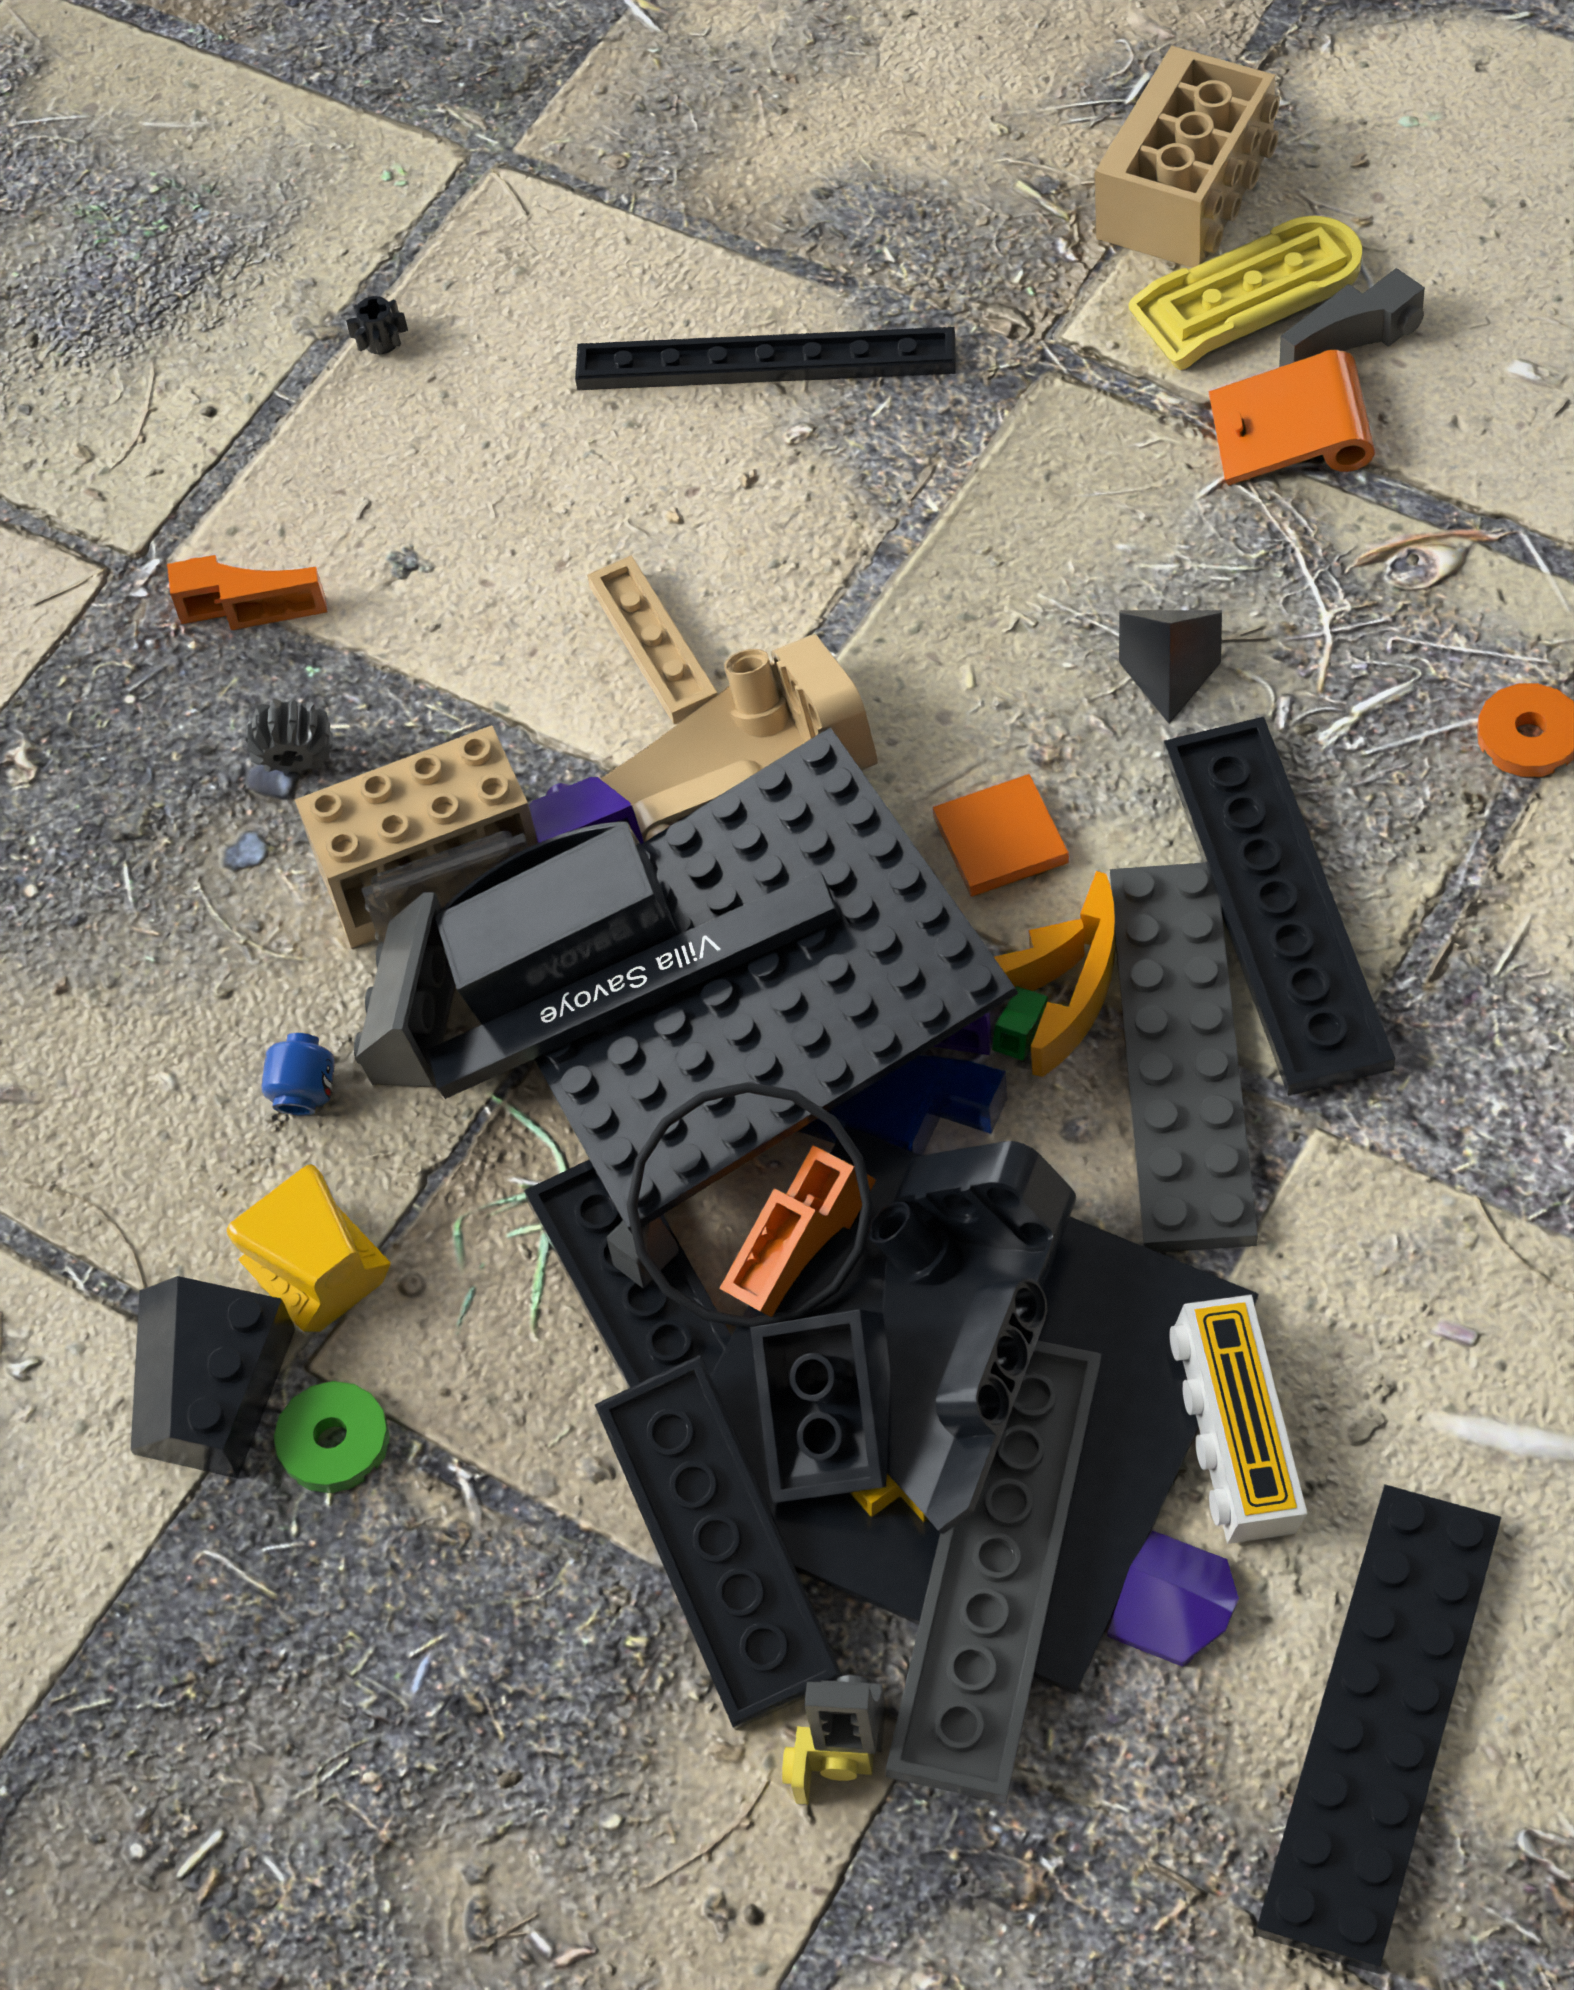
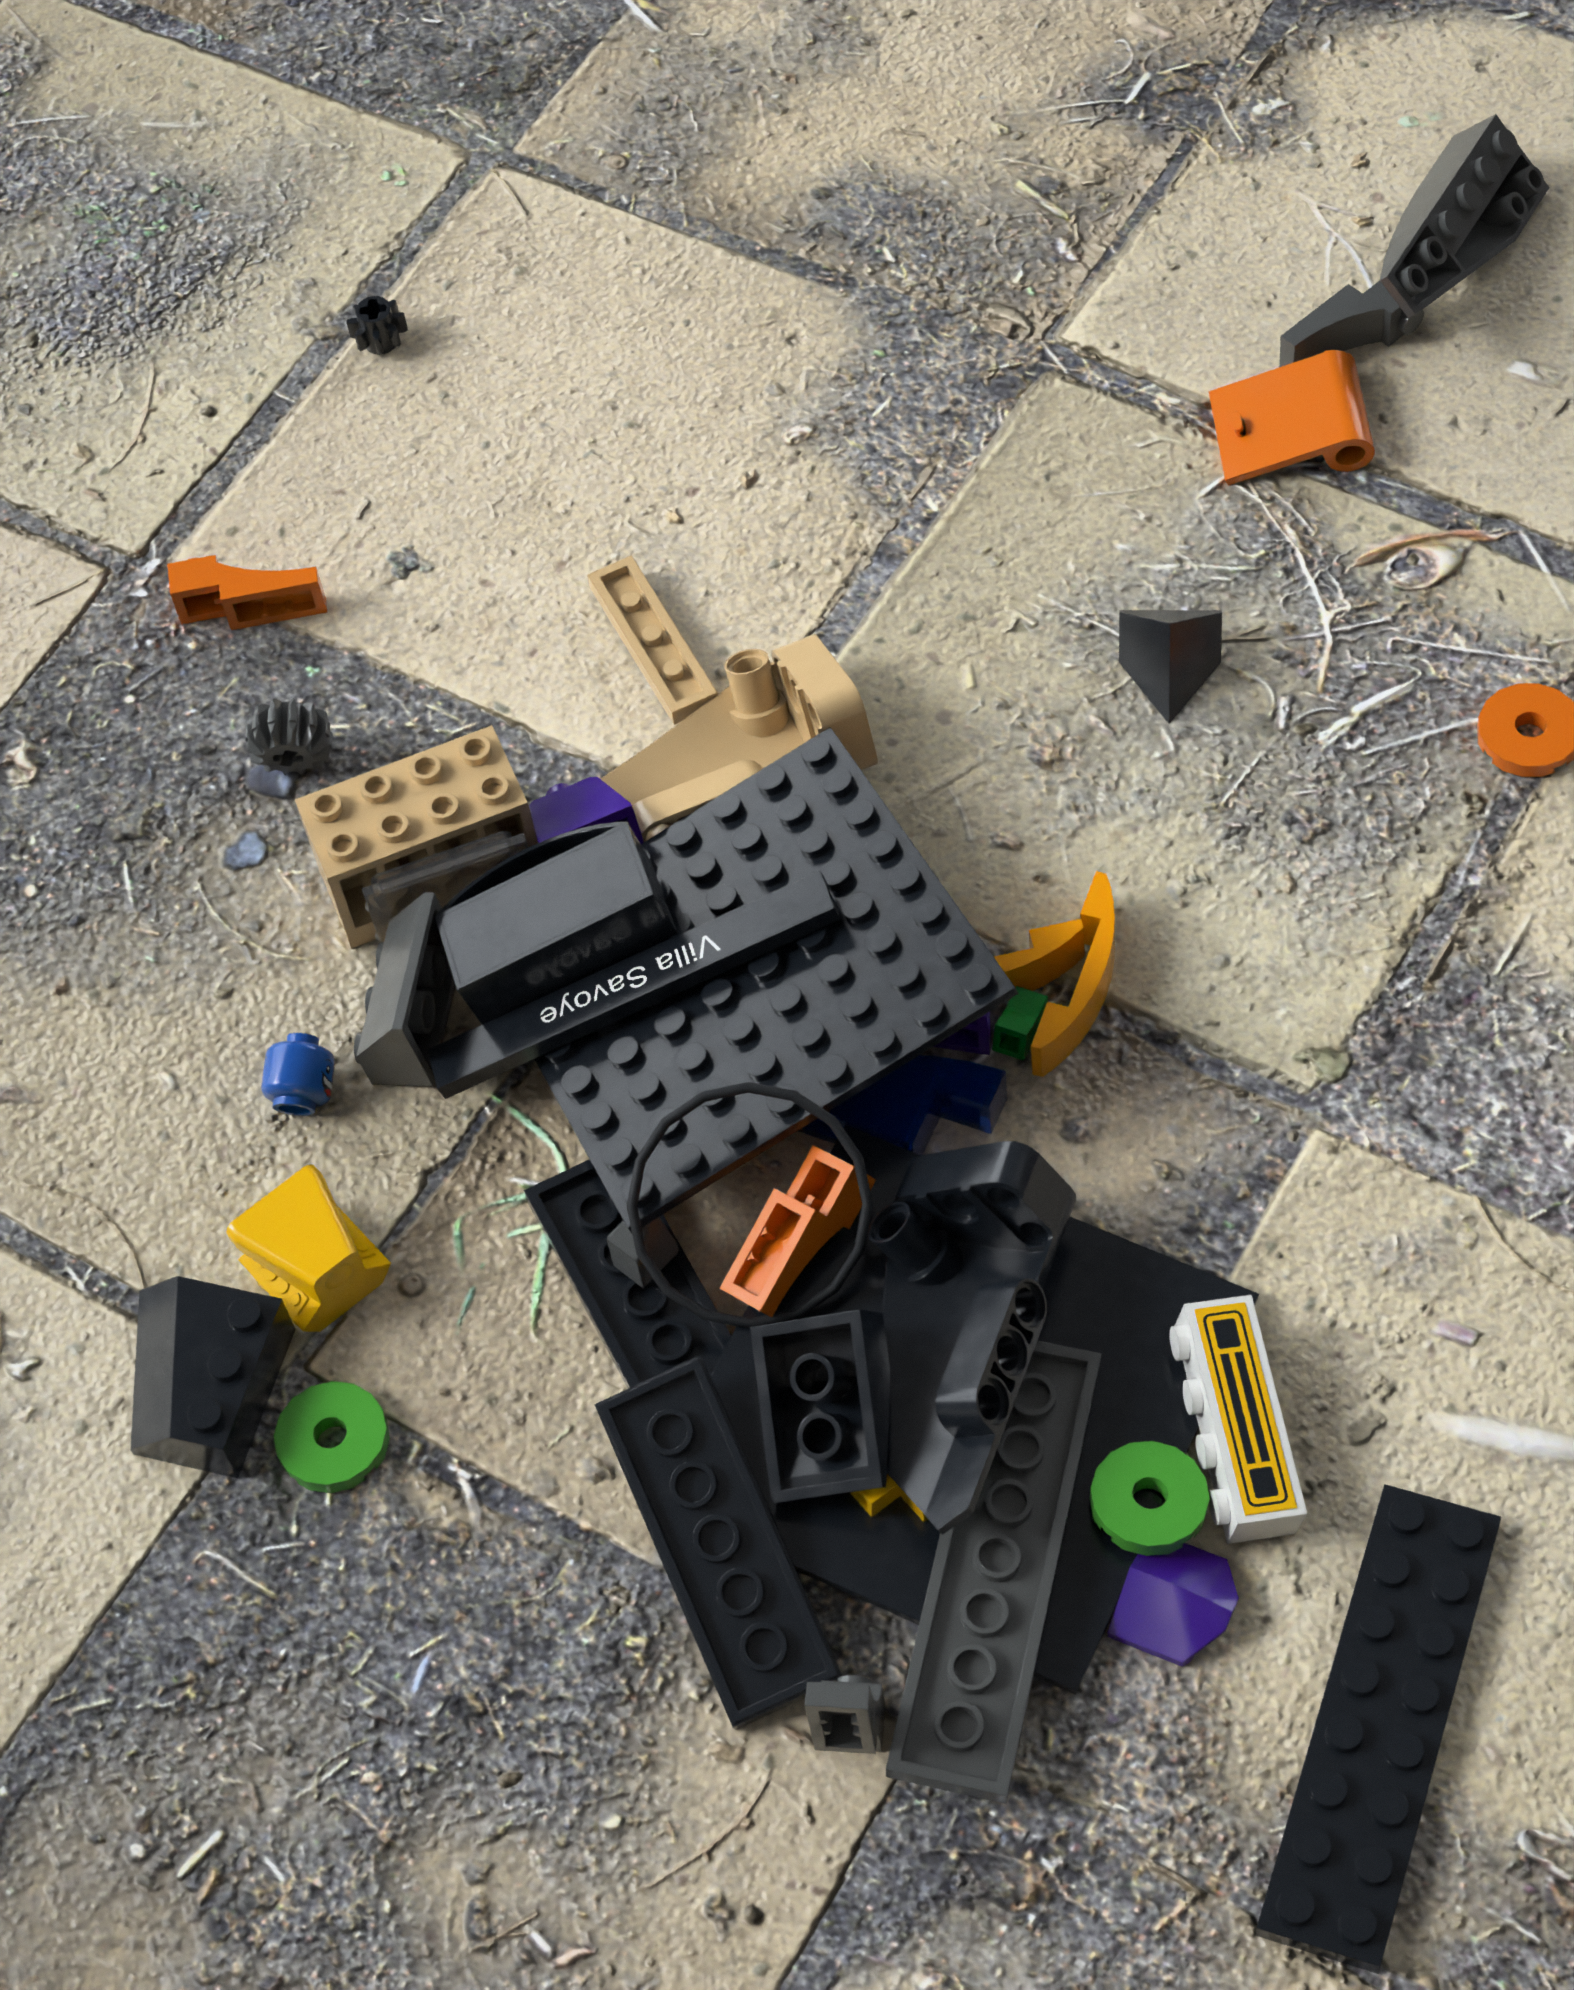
(766, 358): black tile -> none
(803, 1759): light yellow bracket -> none
(1000, 835): orange tile -> none
(1157, 1468): none -> bright green tile
(1182, 1060): dark grey plate -> none
(1186, 157): tan brick -> none
(1248, 287): light yellow piece -> none
(1278, 907): black plate -> none
(1461, 214): none -> dark grey wedge

